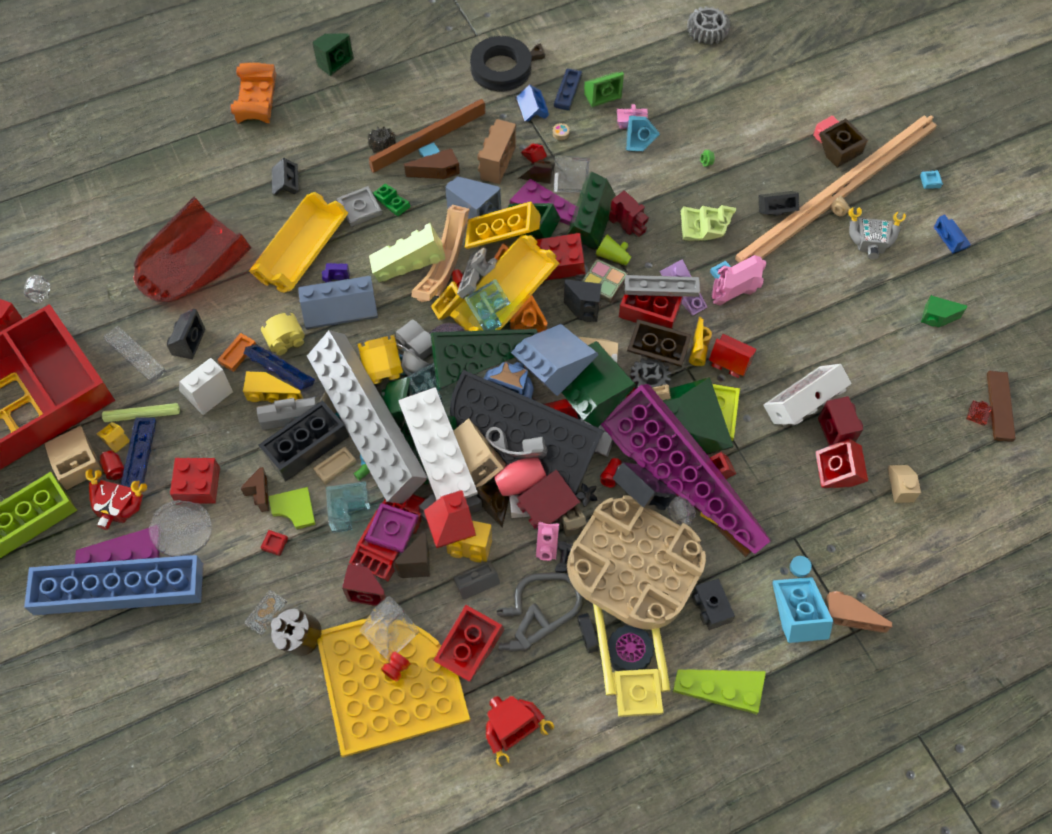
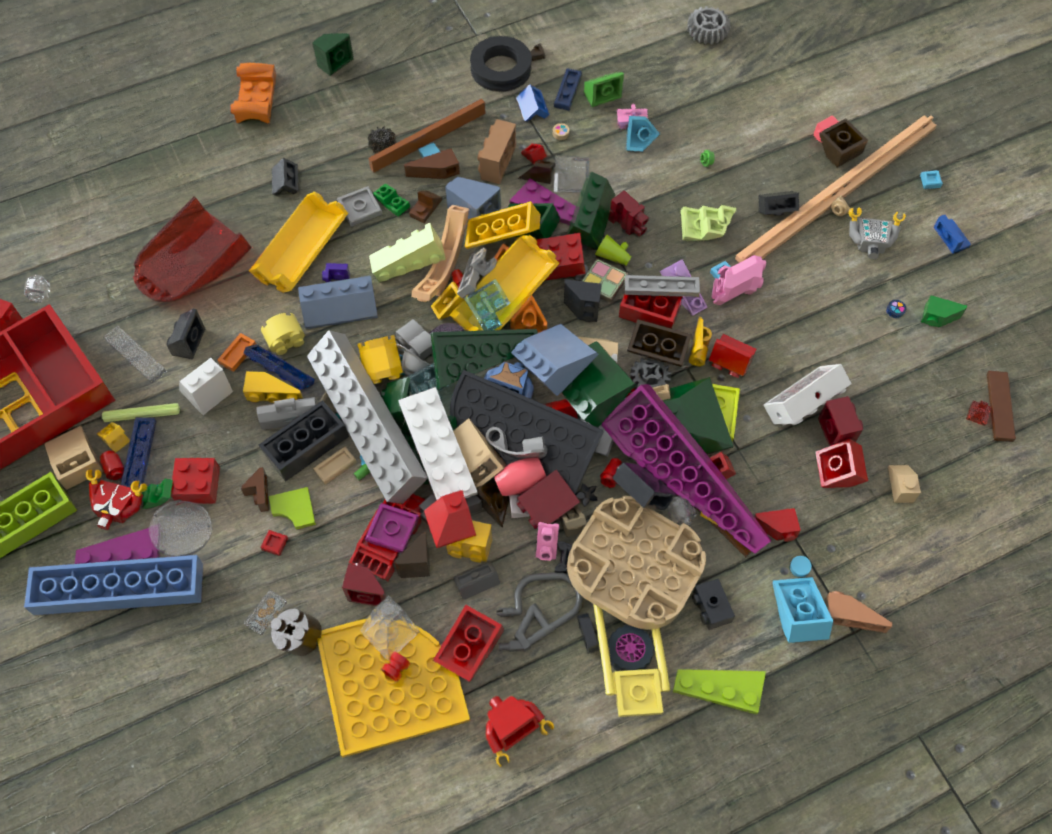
(157, 494): none -> green slope
(344, 500): clear light blue brick -> none
(425, 205): none -> reddish brown slope
(780, 524): none -> red slope
(896, 309): none -> clear blue tile

